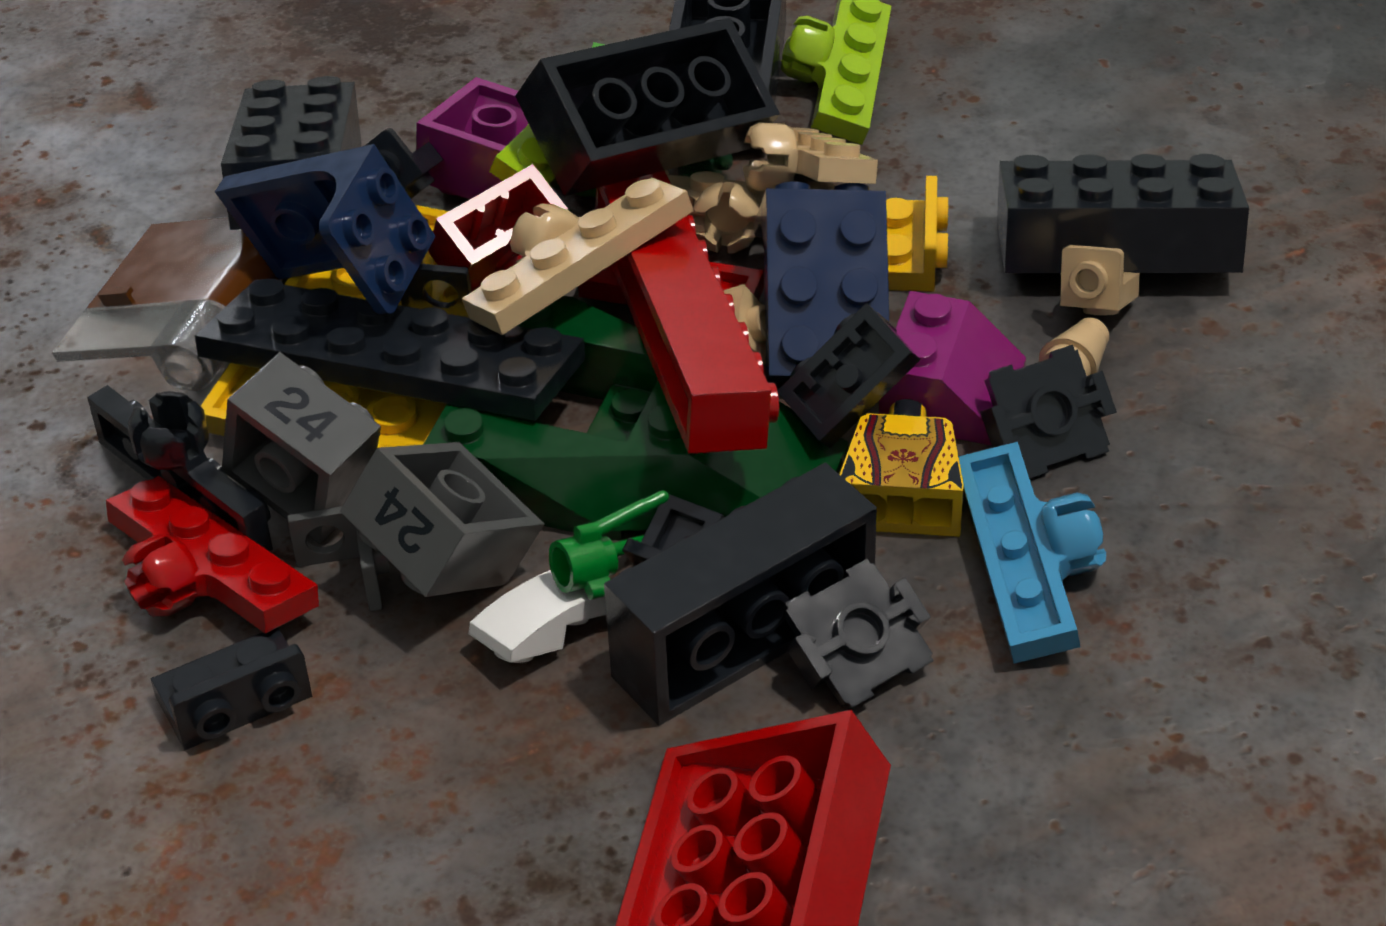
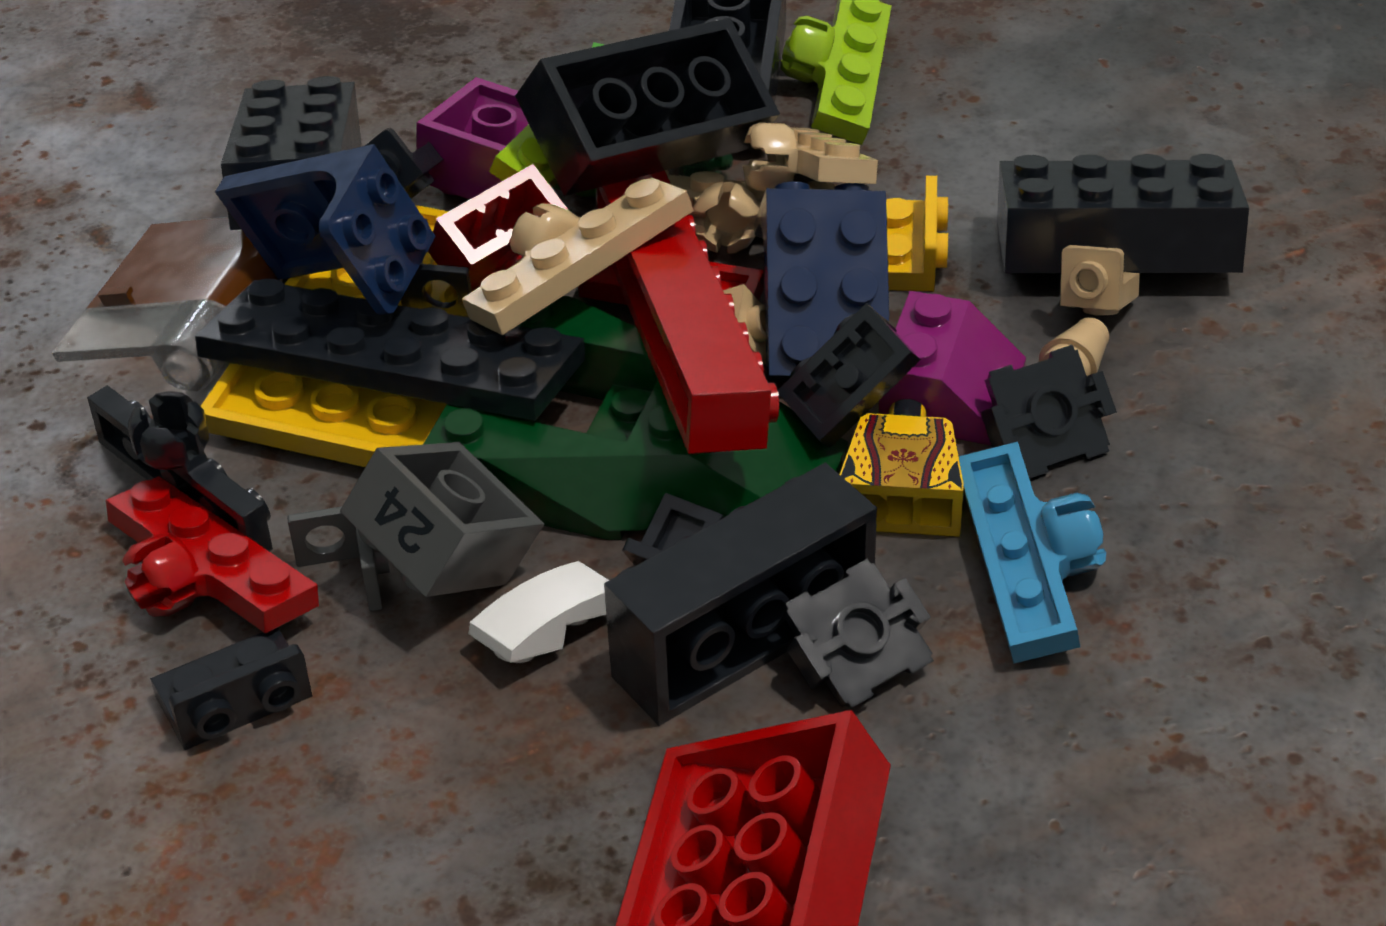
(296, 440): dark grey brick -> none
(591, 558): green plant -> none

